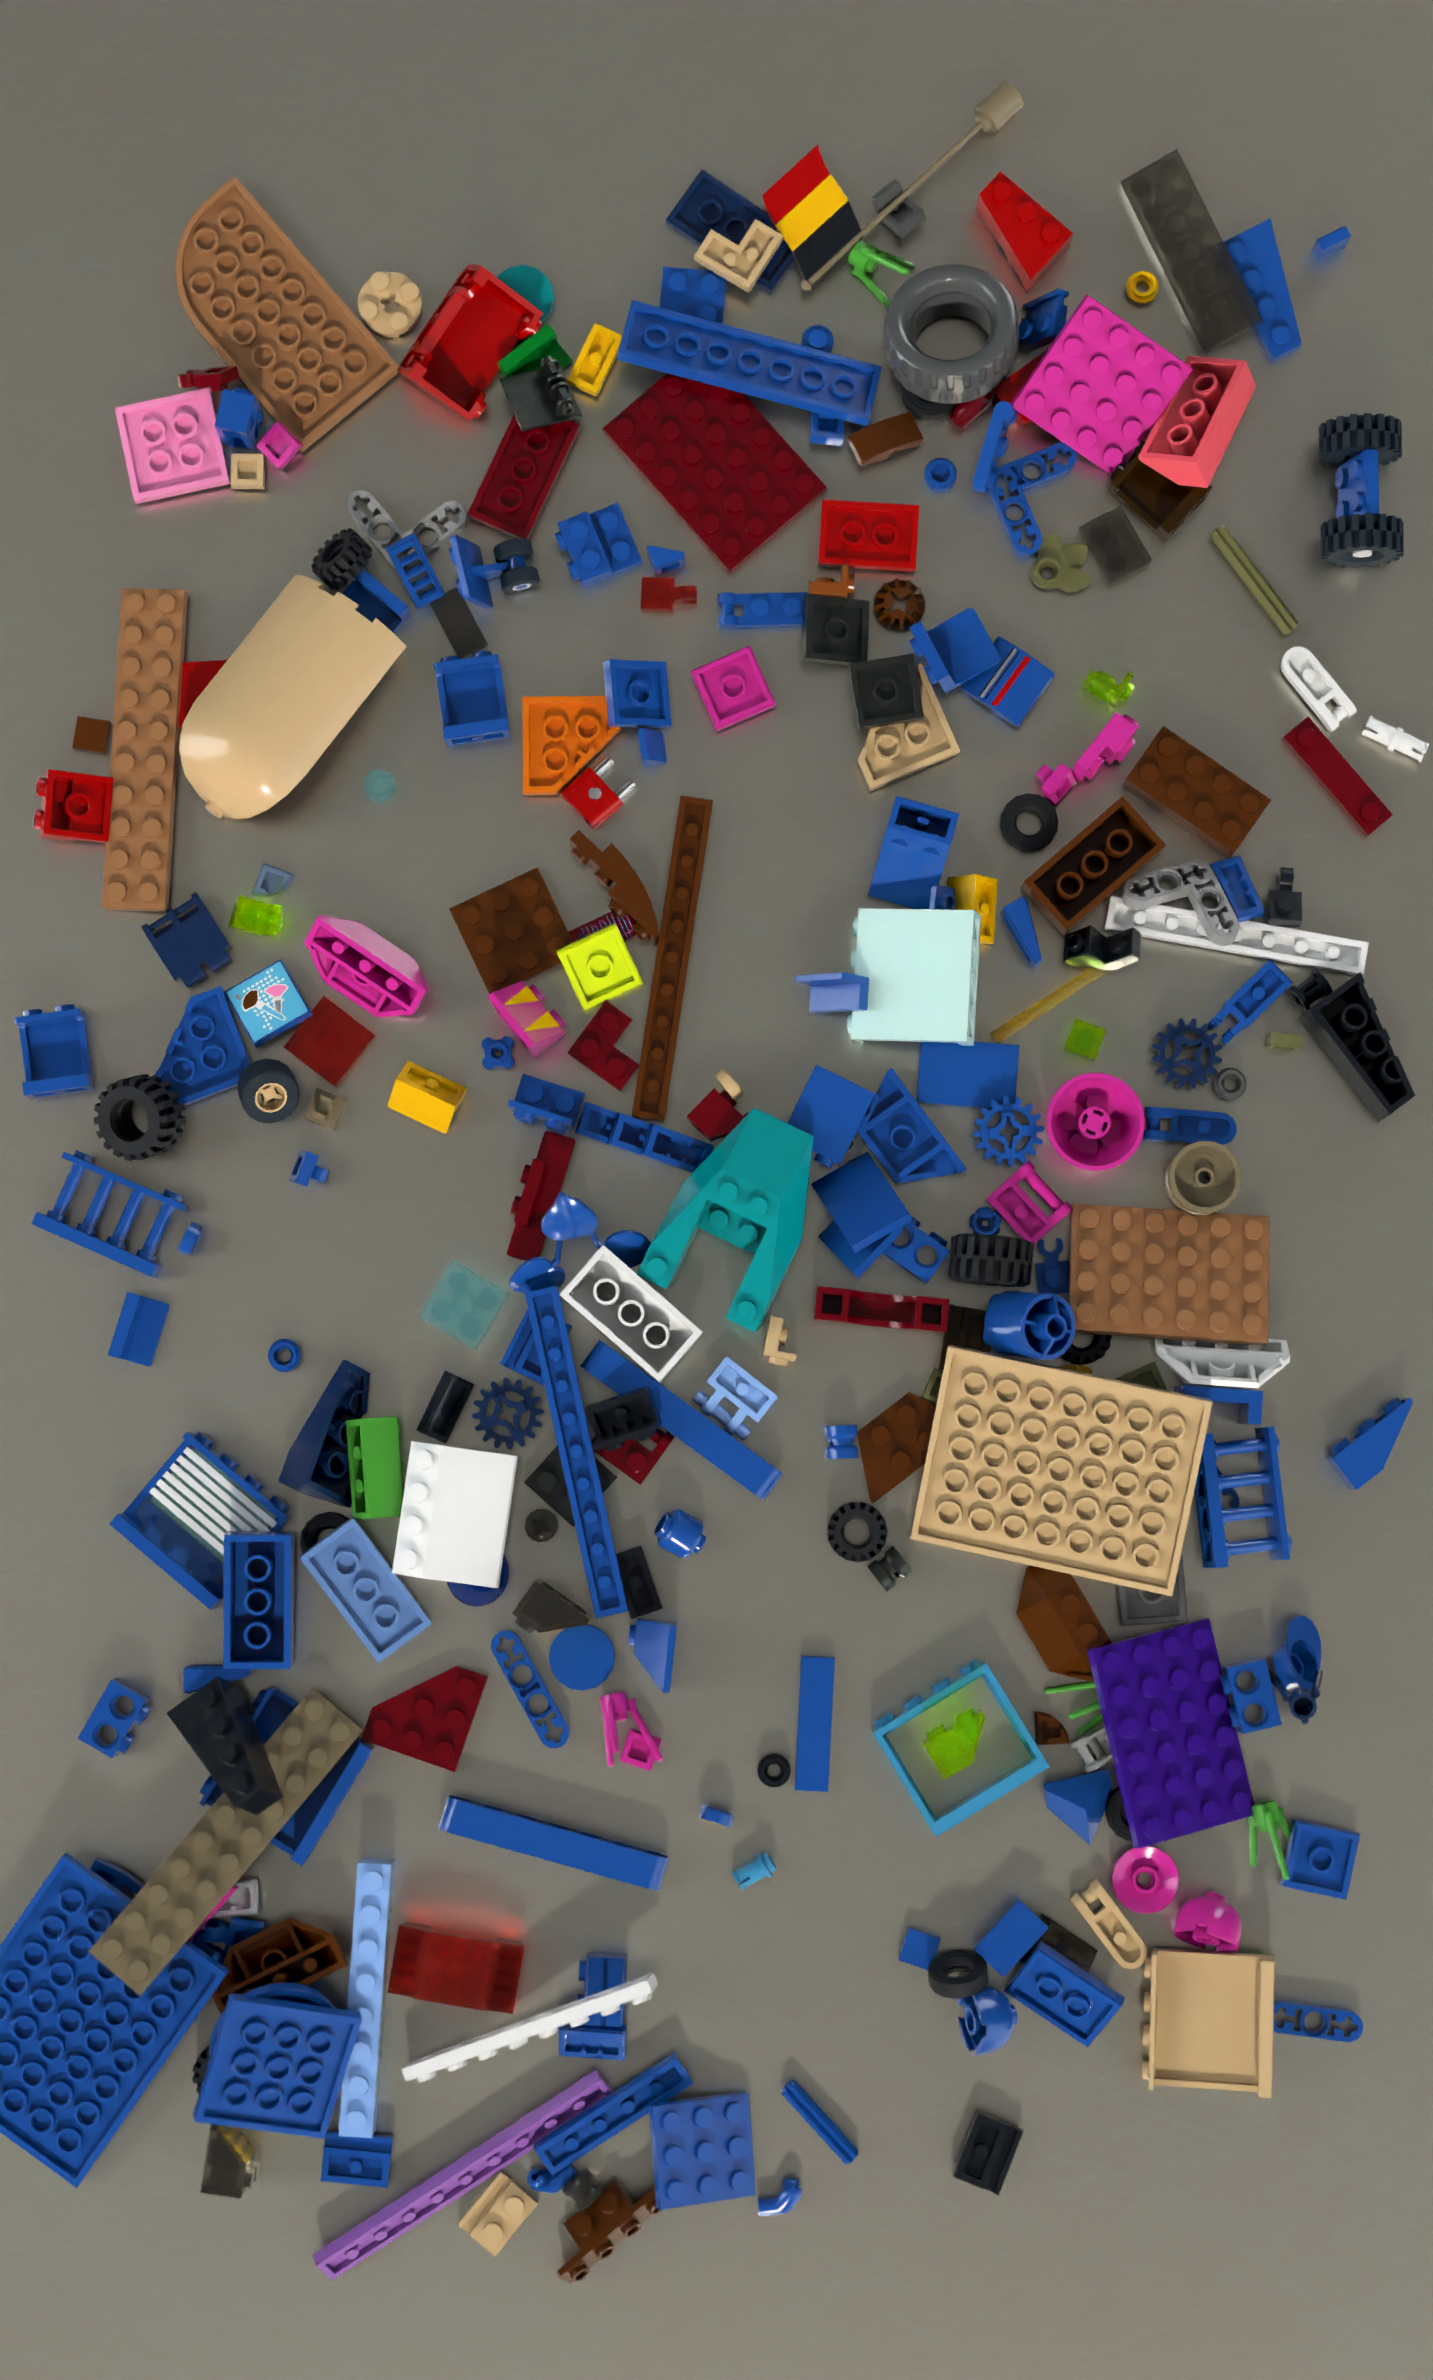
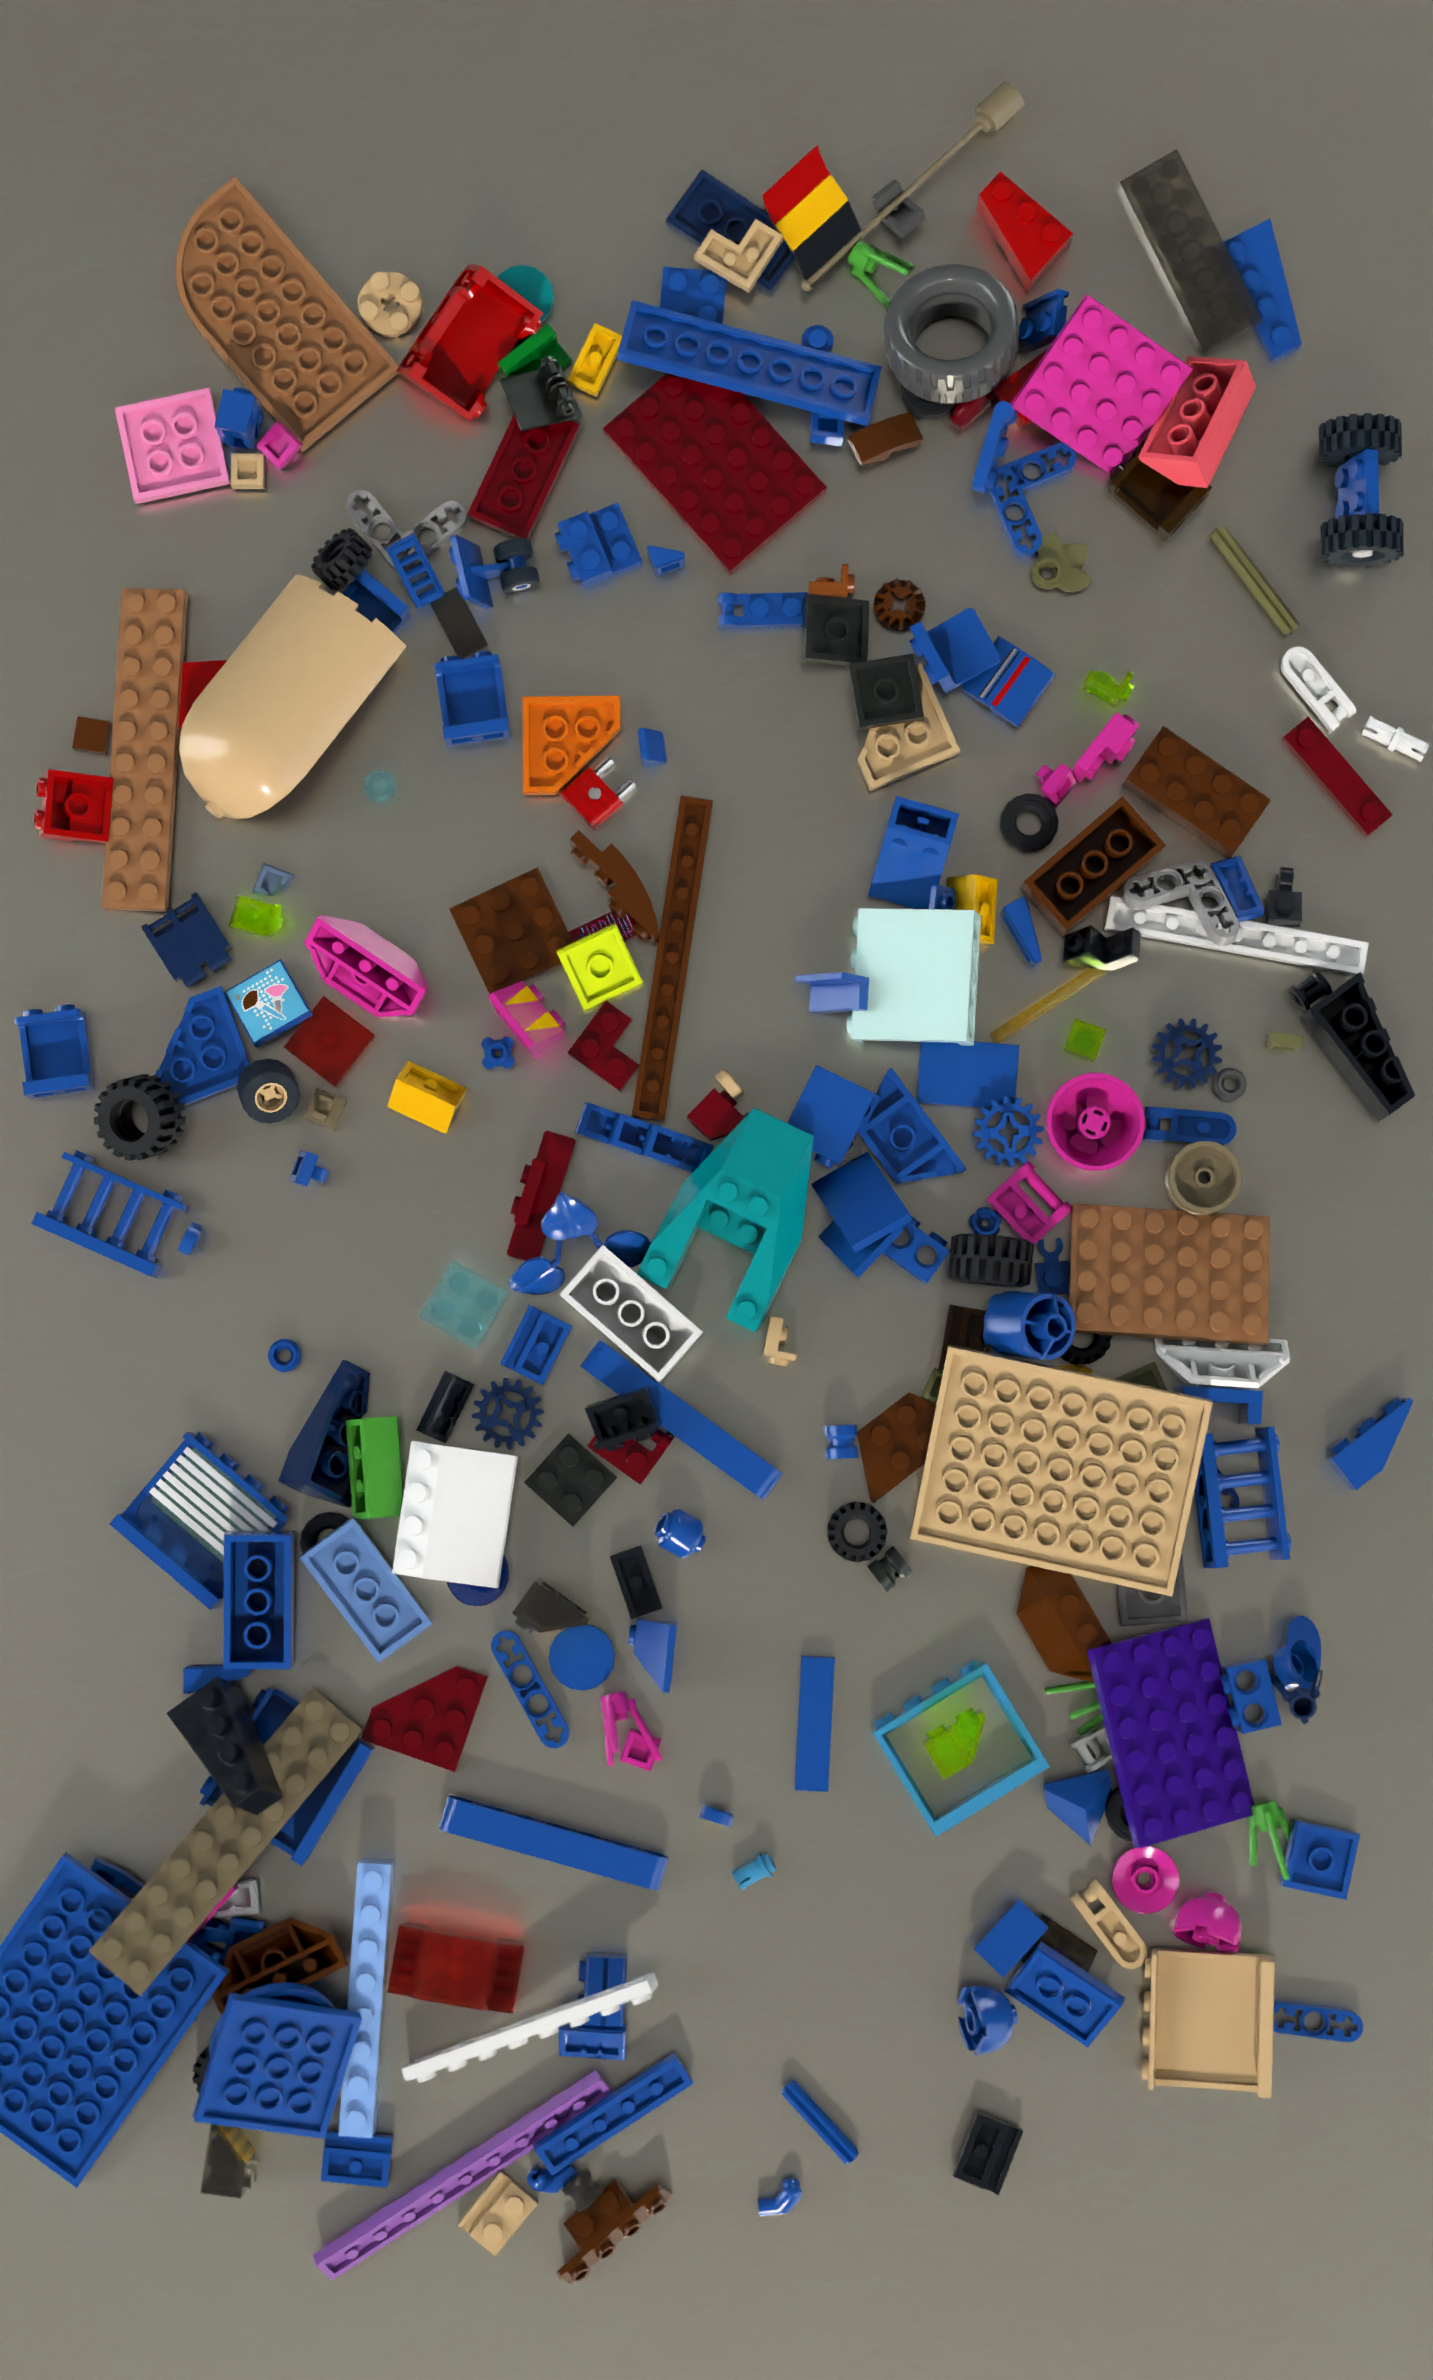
(108, 1713): blue brick -> none
(139, 1329): blue panel -> none
(214, 378): dark red plate -> none
(544, 1521): clear smoke wheel -> none
(547, 1103): blue bracket -> none
(576, 1452): blue plate -> none
(637, 693): blue plate -> none
(660, 594): clear red plate -> none
(702, 2150): blue plate -> none
(733, 688): dark pink plate -> none
(739, 1388): light blue plate -> none
(781, 1778): black plate -> none
(868, 535): red plate -> none
(881, 1310): dark red arch -> none
(919, 1948): blue tile -> none
(940, 475): blue tile -> none
(958, 1986): black tyre -> none
(1048, 1730): reddish brown tile -> none
(1115, 545): clear smoke plate -> none
(1146, 279): yellow plate -> none
(1252, 999): blue hinge -> none
(1331, 243): blue tile -> none

